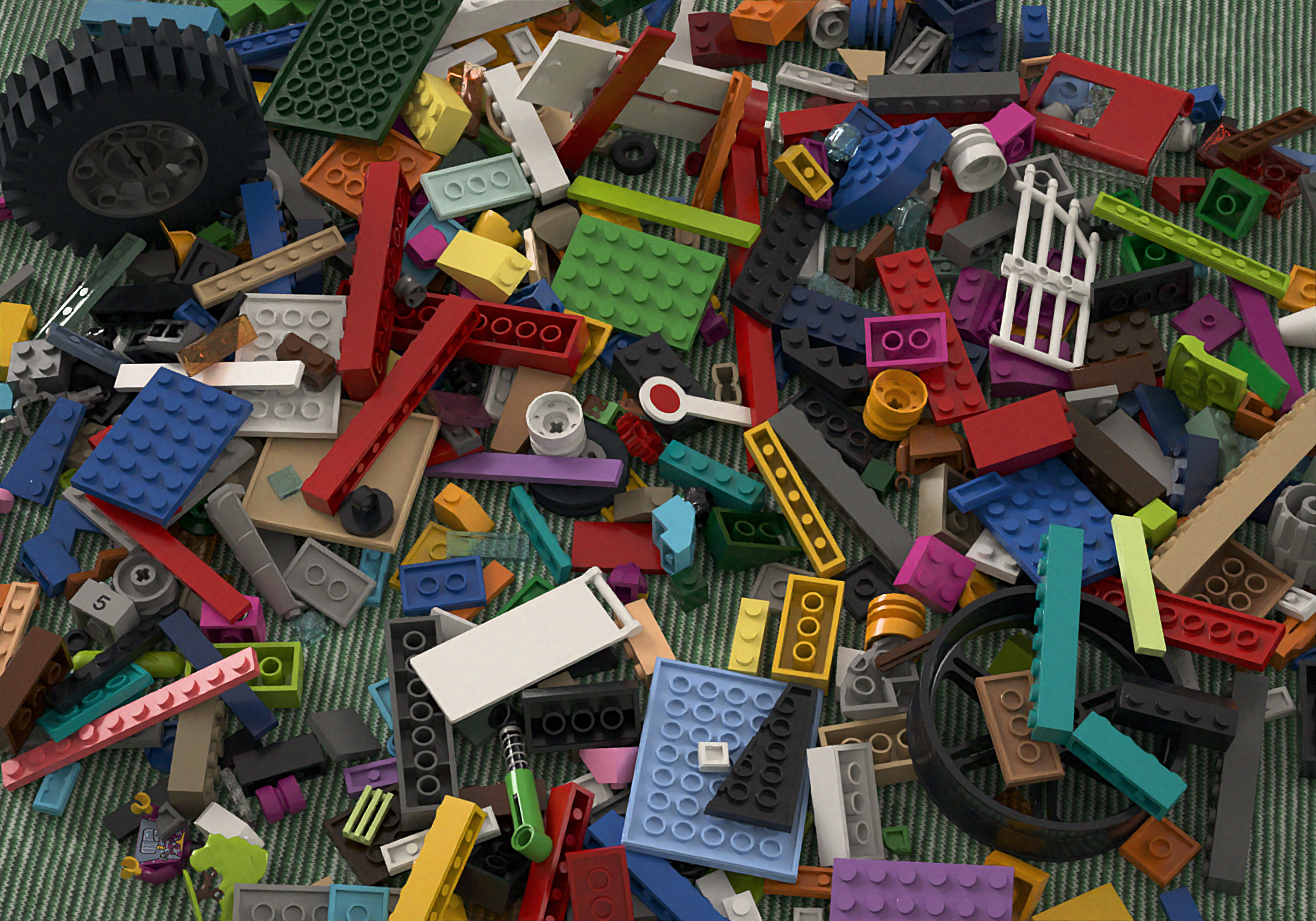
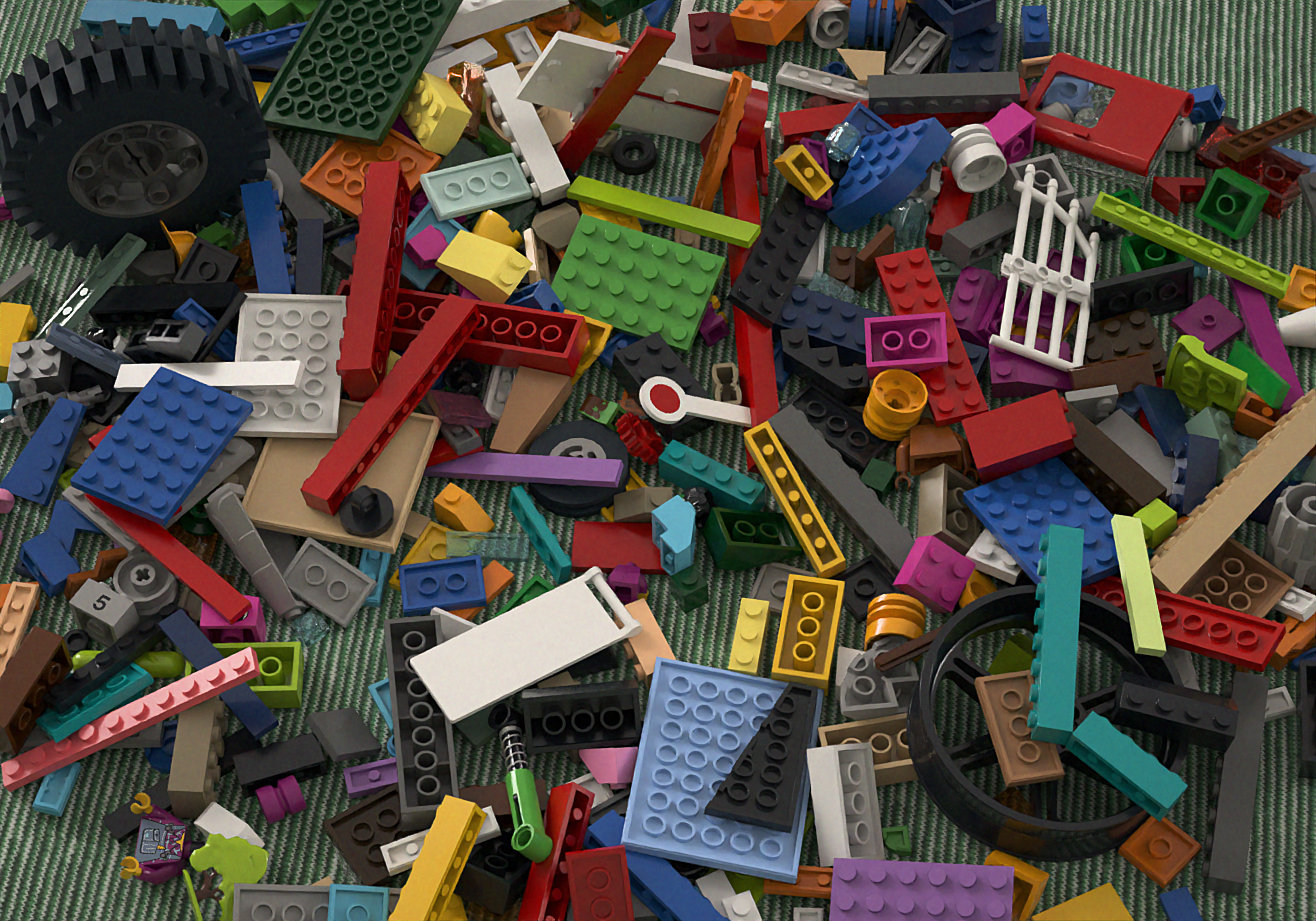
(168, 822): dark grey tile -> none
(217, 345): clear orange tile -> none
(237, 797): clear tile -> none
(269, 267): tan tile -> none
(285, 482): clear light blue tile -> none
(319, 366): reddish brown brick -> none
(376, 797): yellowish green tile -> none
(410, 291): dark grey wheel -> none
(415, 526): none -> tan tile
(556, 425): white wheel -> none
(694, 164): dark red tile -> none
(713, 757): white tile -> none
(978, 491): blue tile -> none

